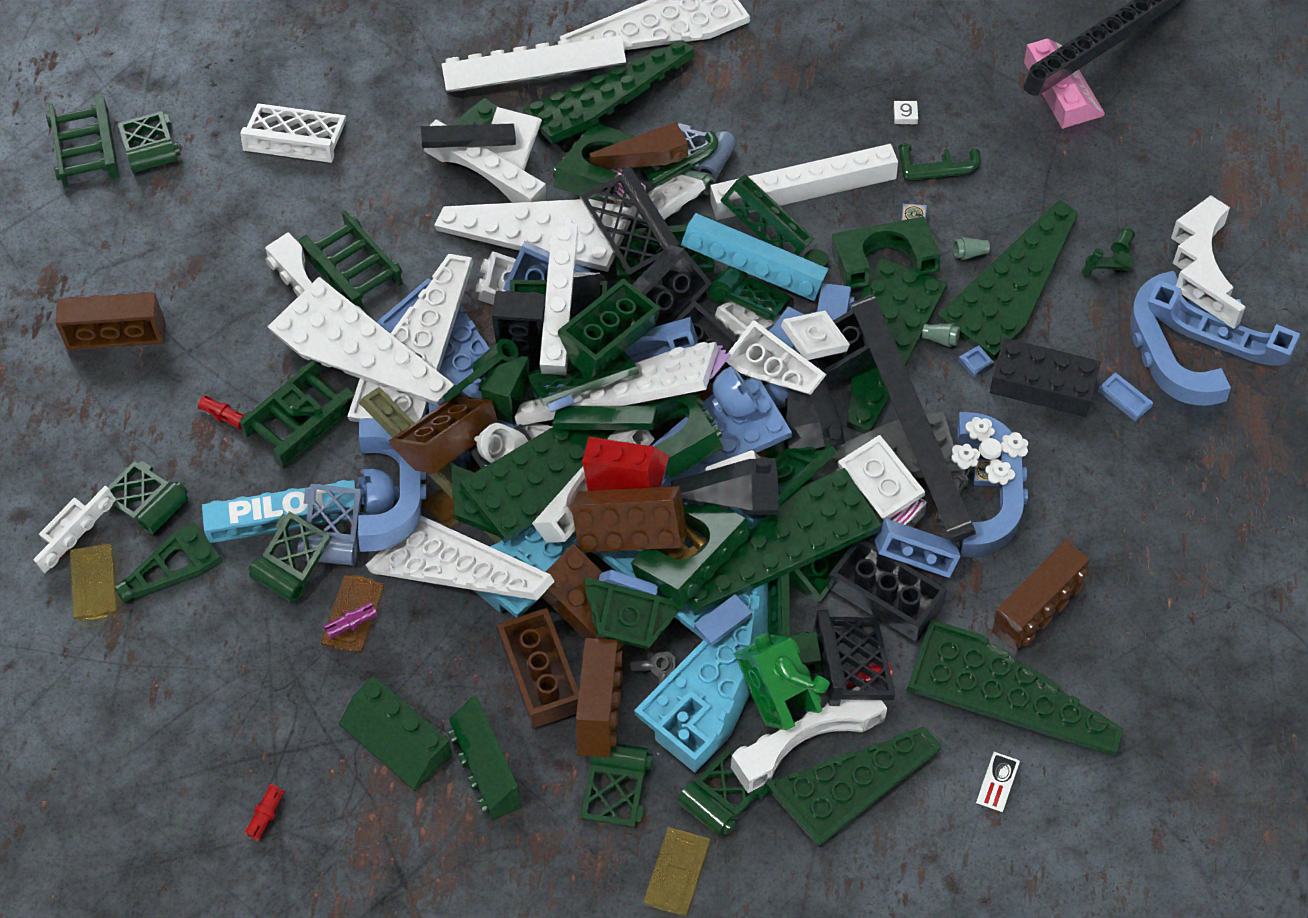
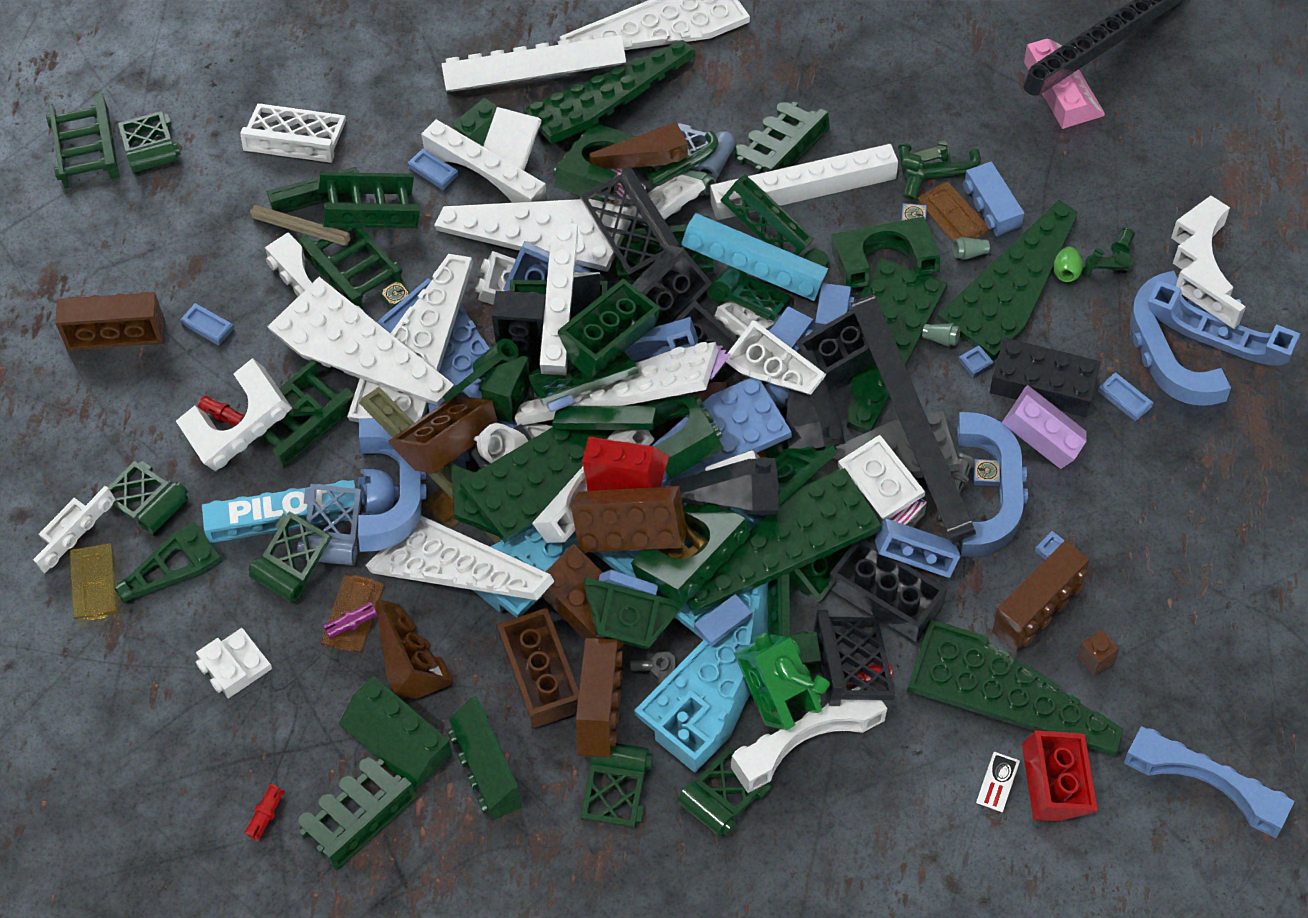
(207, 324): none -> medium blue tile
(232, 663): none -> white plate
(265, 408): none -> white arch
(300, 195): none -> dark green fence
(300, 225): none -> dark tan axle
(363, 214): none -> dark green fence
(366, 822): none -> fence
(394, 293): none -> tile
(407, 657): none -> reddish brown wedge
(432, 169): none -> medium blue tile
(468, 135): black tile -> none
(676, 871): clear yellow piece -> none
(732, 394): medium blue cylinder -> none
(796, 140): none -> fence
(815, 335): white plate -> none
(843, 787): dark green wing -> none
(905, 112): white tile -> none
(914, 164): none -> dark green pin
(952, 212): none -> clear orange piece
(989, 449): white plant -> none
(993, 199): none -> medium blue brick
(1045, 428): none -> lavender slope
(1048, 545): none -> medium blue tile
(1058, 775): none -> red slope
(1068, 264): none -> bright green animal
(1098, 652): none -> reddish brown brick
(1260, 805): none -> medium blue arch

